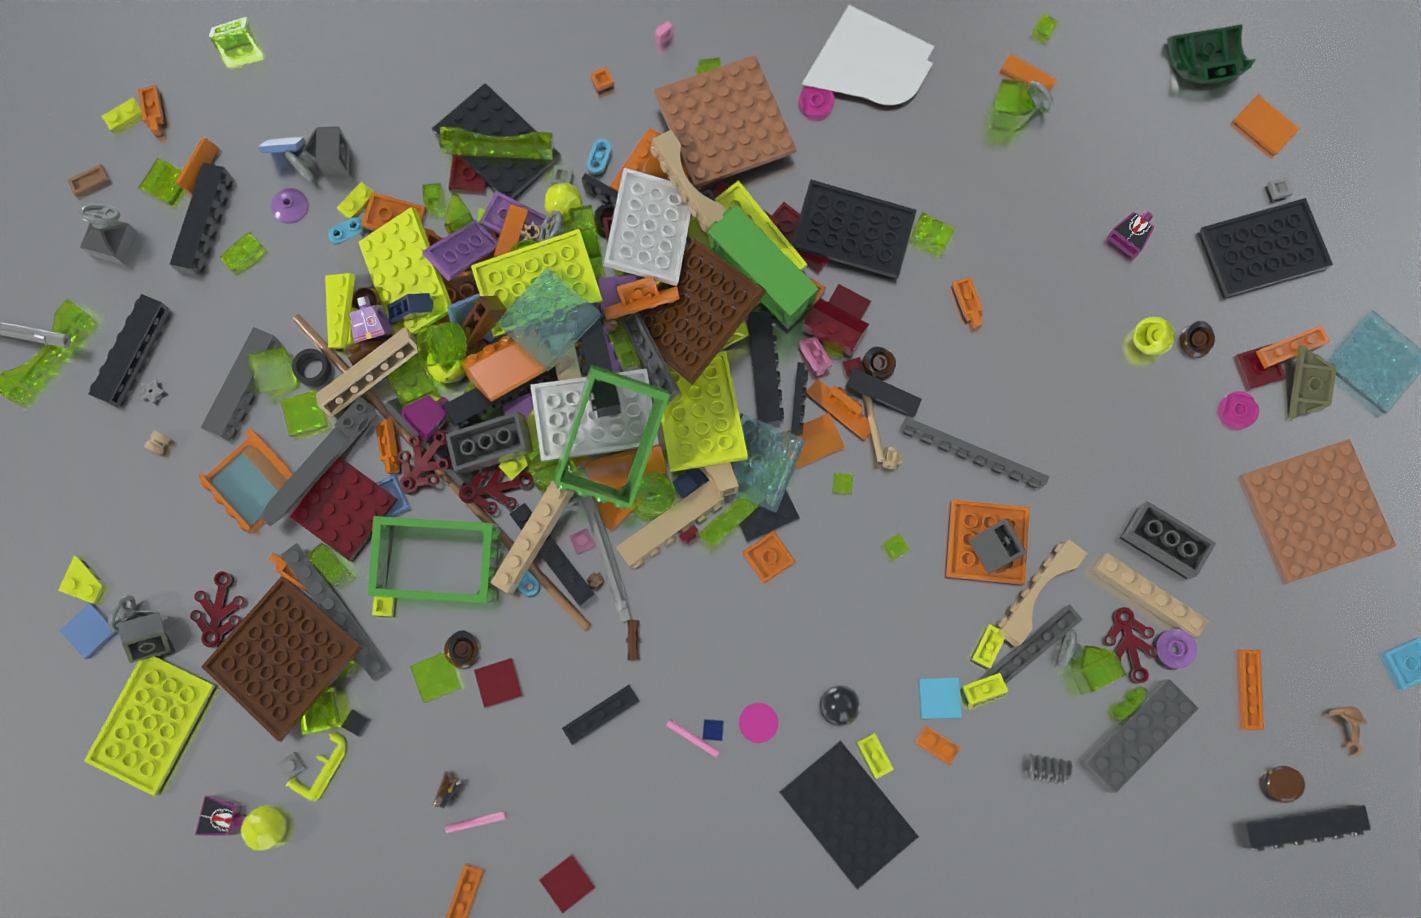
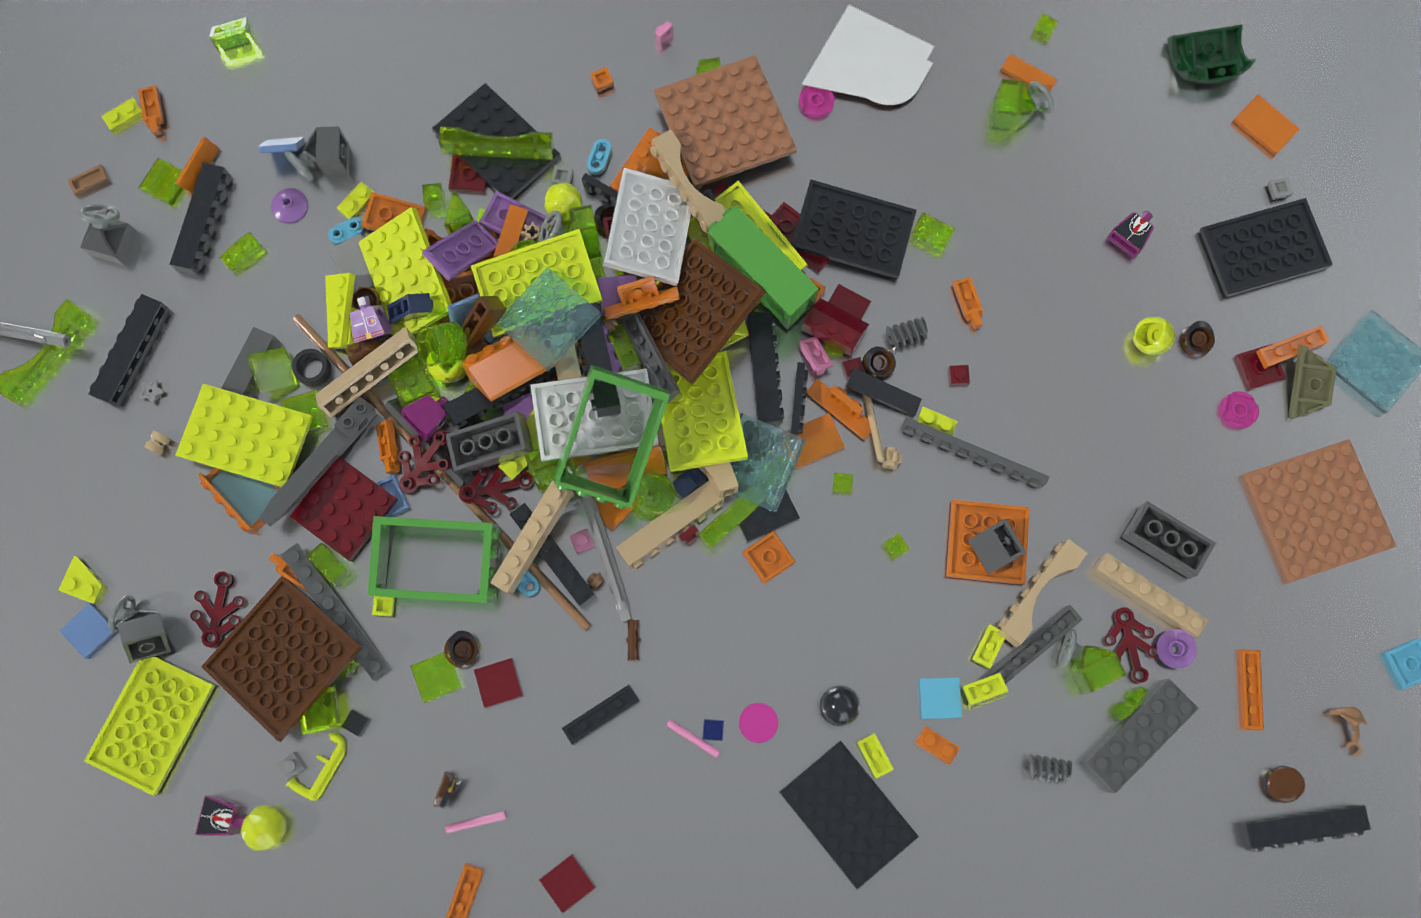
(244, 436): none -> neon yellow plate
(907, 331): none -> dark grey piece
(937, 421): none -> neon yellow plate
(959, 375): none -> dark red plate

